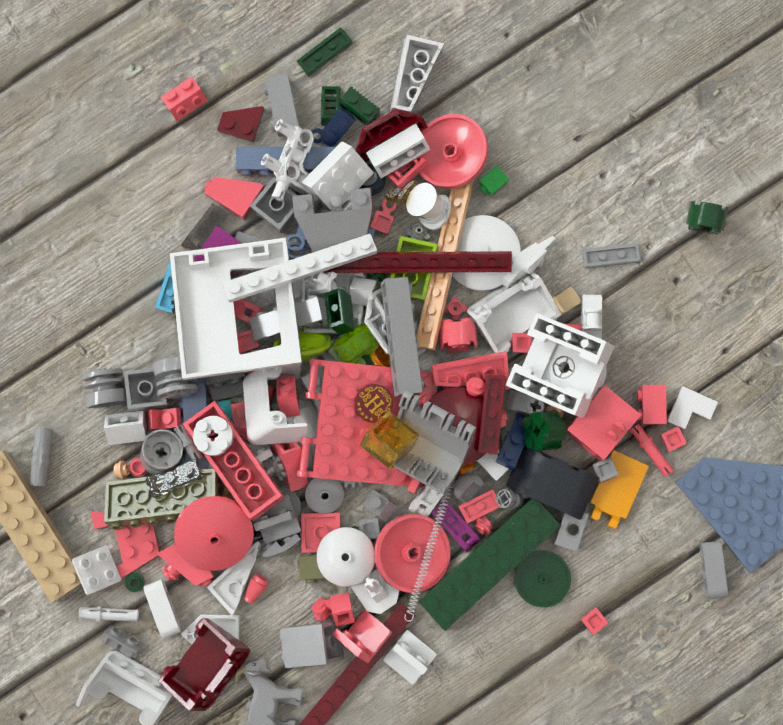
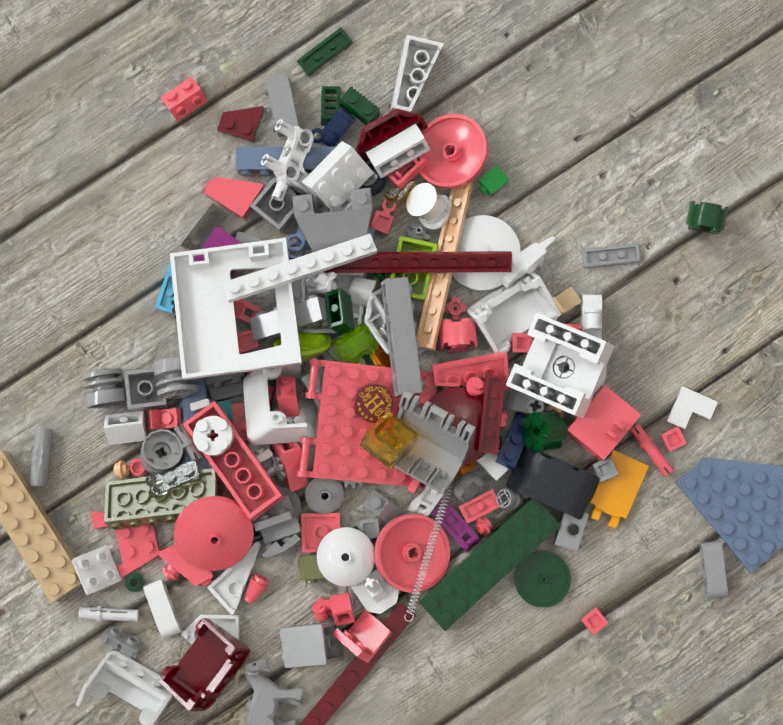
(199, 405): none -> white tile
(410, 657): white bracket -> none
(652, 405): coral brick -> none

